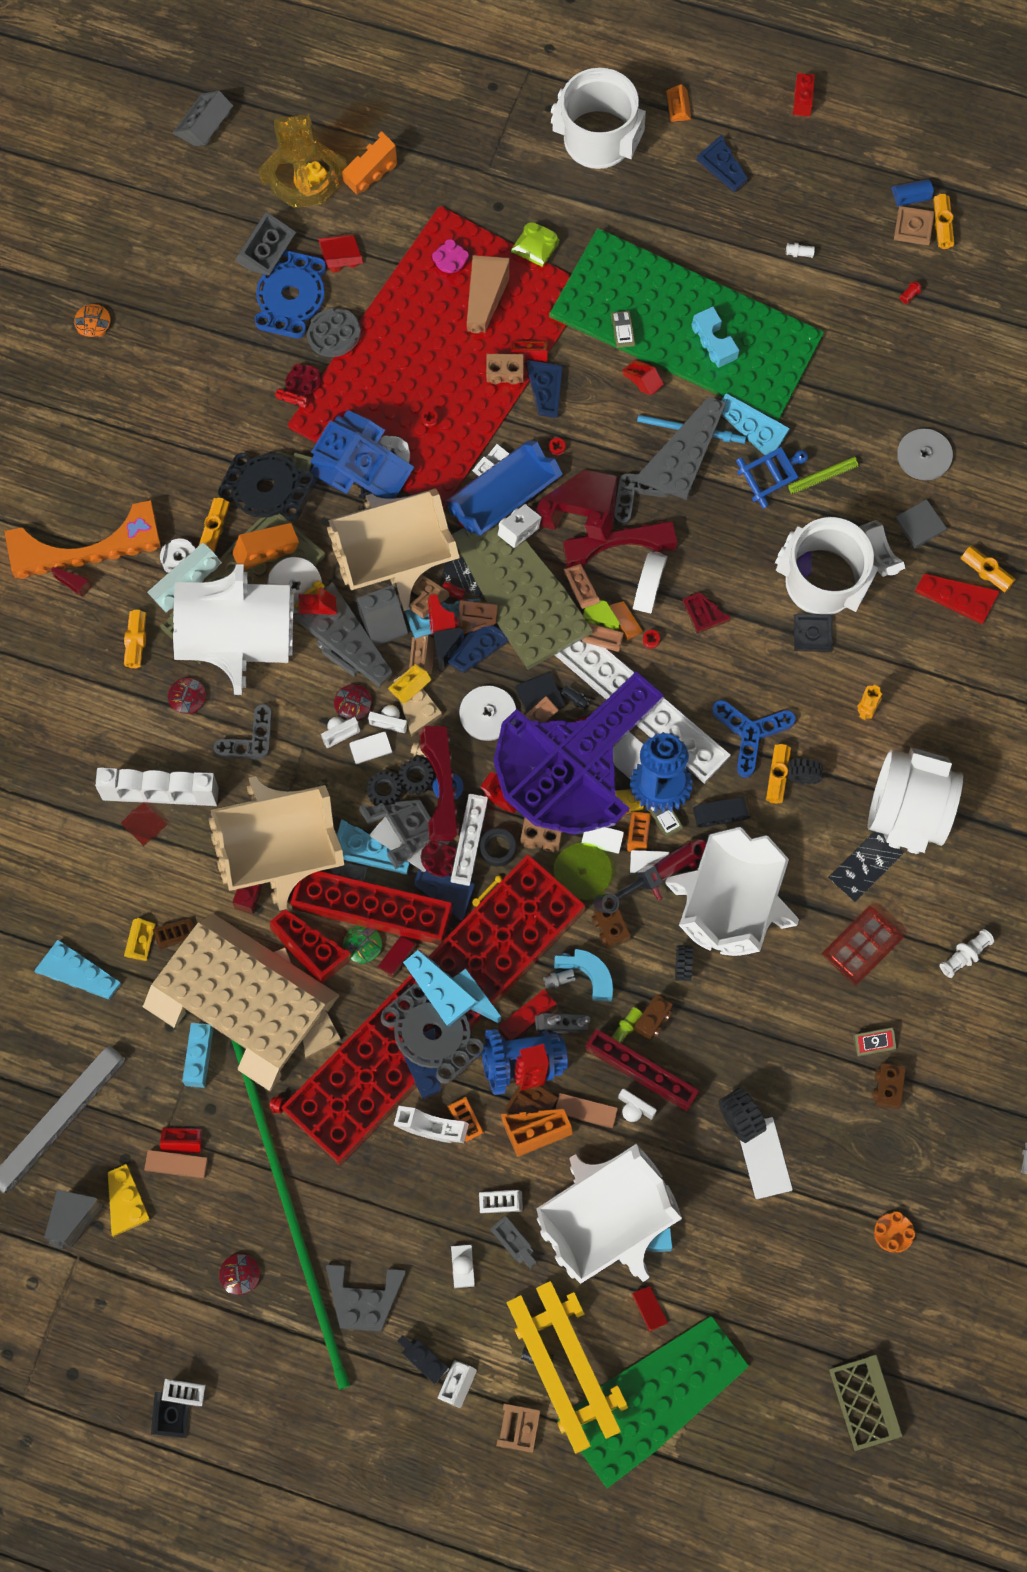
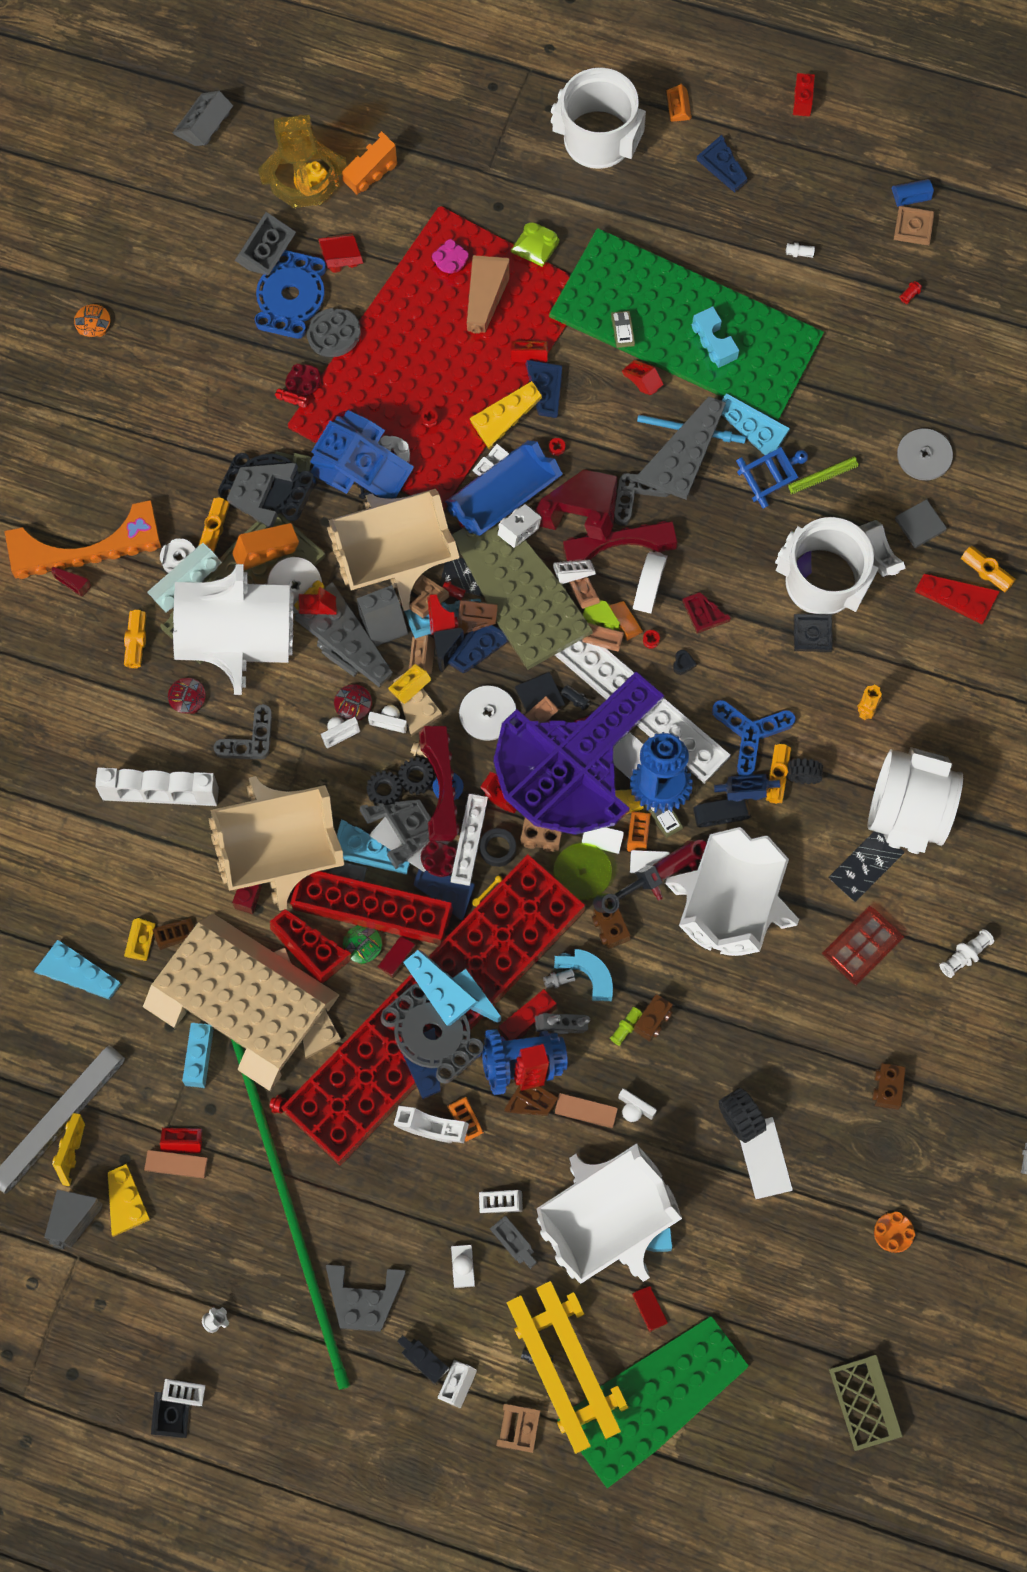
(66, 1154): none -> yellow wing
(143, 823): clear red piece -> none
(214, 1319): none -> white brick
(239, 1274): dark red dish -> none
(253, 486): none -> dark grey wing
(370, 747): white slope -> none
(500, 416): none -> yellow wing
(504, 363): medium nougat brick -> none
(536, 1130): orange wedge -> none
(569, 571): none -> white slope
(641, 1070): dark red brick -> none
(683, 662): none -> black tile
(684, 963): black tyre -> none
(747, 787): none -> dark blue plate
(874, 1042): slope -> none
(944, 229): light orange piece -> none

